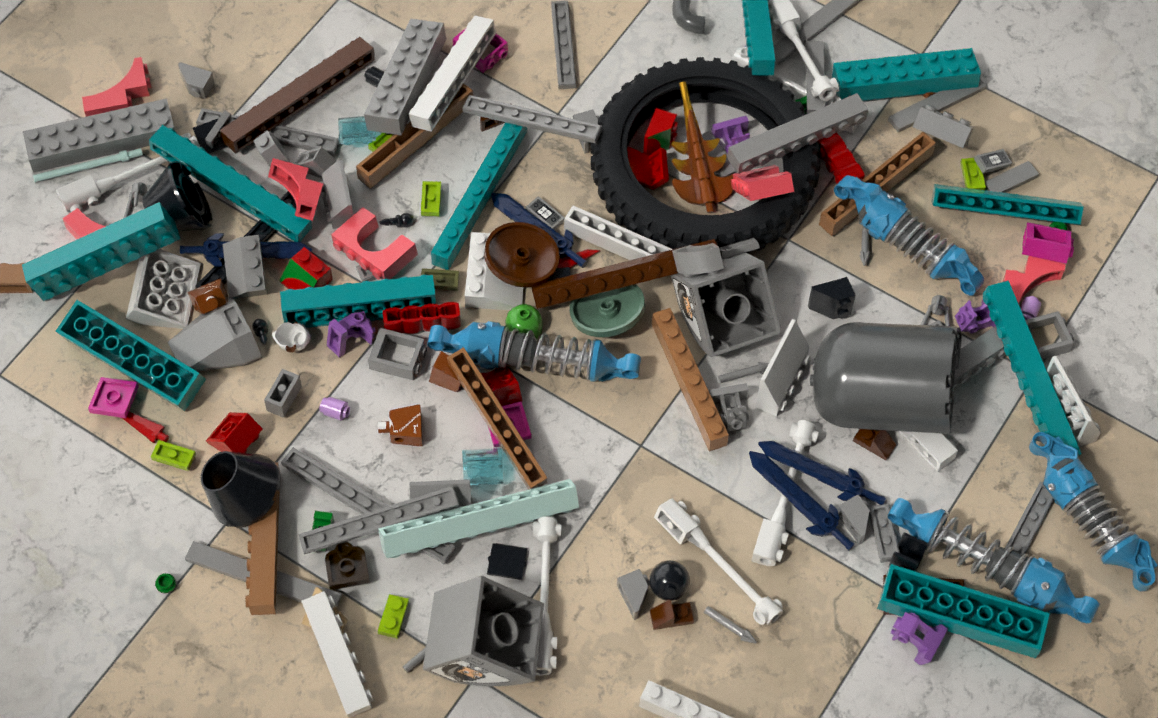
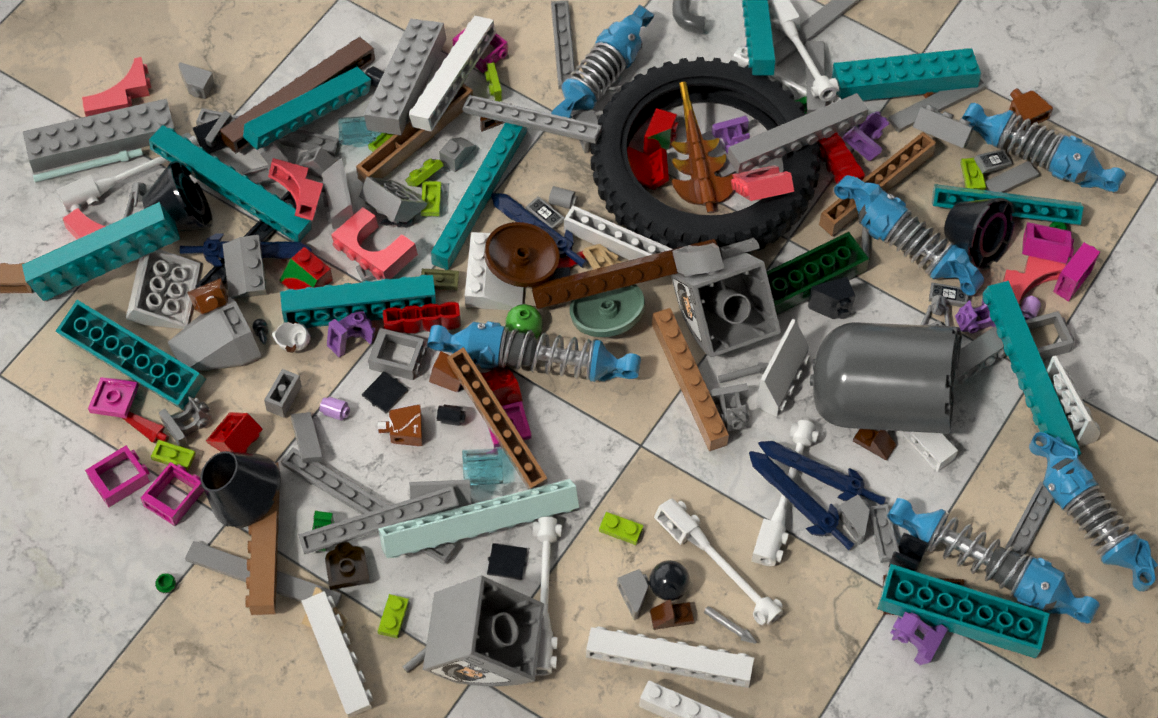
(126, 488): none -> dark pink window
(172, 516): none -> dark pink window
(197, 410): none -> light grey tile
(259, 175): none -> light grey tile
(306, 108): none -> teal brick
(306, 437): none -> light grey tile
(384, 392): none -> black piece
(391, 199): none -> light grey slope
(419, 175): none -> lime plate
(451, 414): none -> black brick
(455, 153): none -> light grey slope
(494, 87): none -> lime plate
(562, 197): none -> light grey brick
(599, 256): none -> tan wing
(610, 55): none -> piece
(621, 528): none -> lime plate
(669, 657): none -> white brick
(831, 261): none -> dark green brick
(863, 136): none -> medium lavender tile
(953, 294): none -> tile
(981, 229): none -> black cone
(1030, 106): none -> dark orange torso
(1061, 154): none -> dark azure piece
(1076, 271): none -> dark pink window

